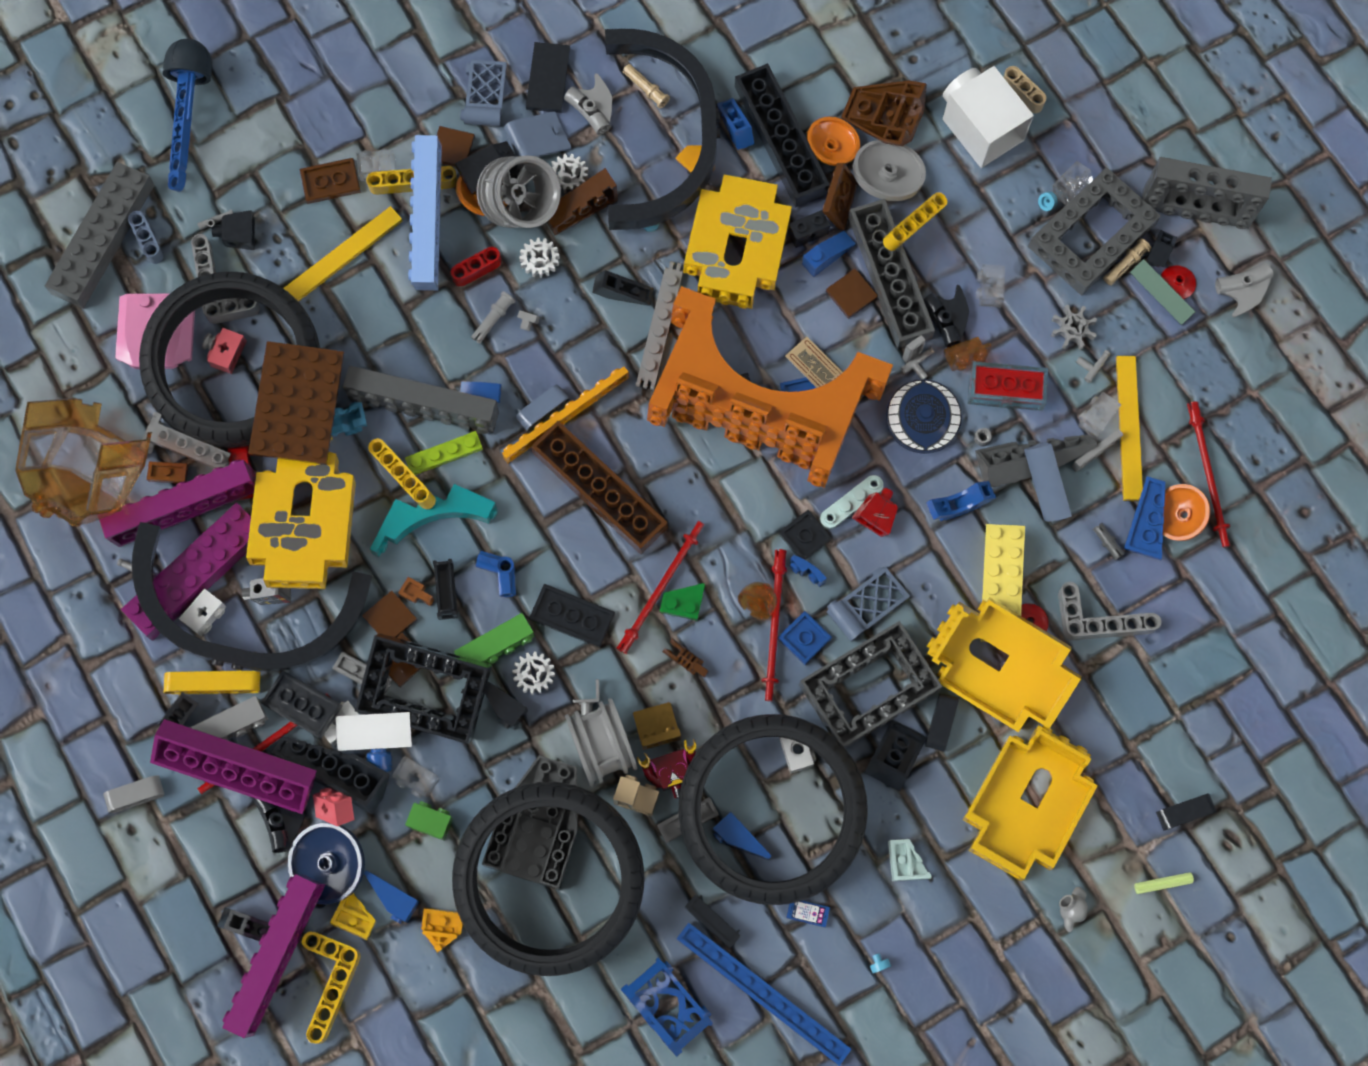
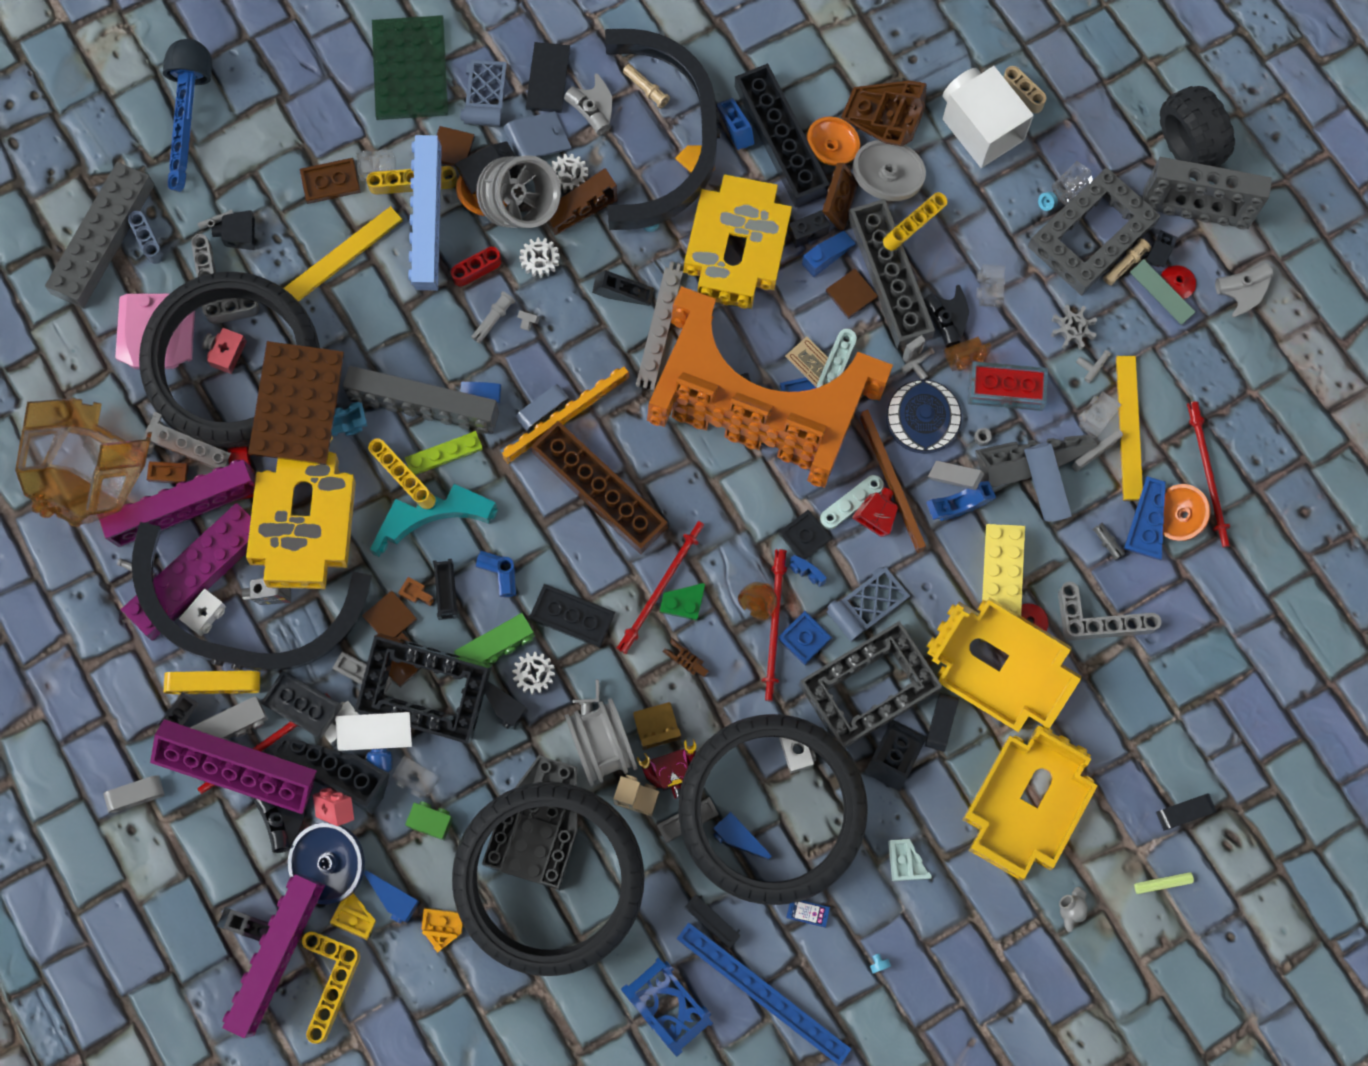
(409, 67): none -> clear green plate
(838, 357): none -> light aqua plate
(892, 481): none -> dark orange tile
(956, 475): none -> light grey tile
(1197, 127): none -> black tyre

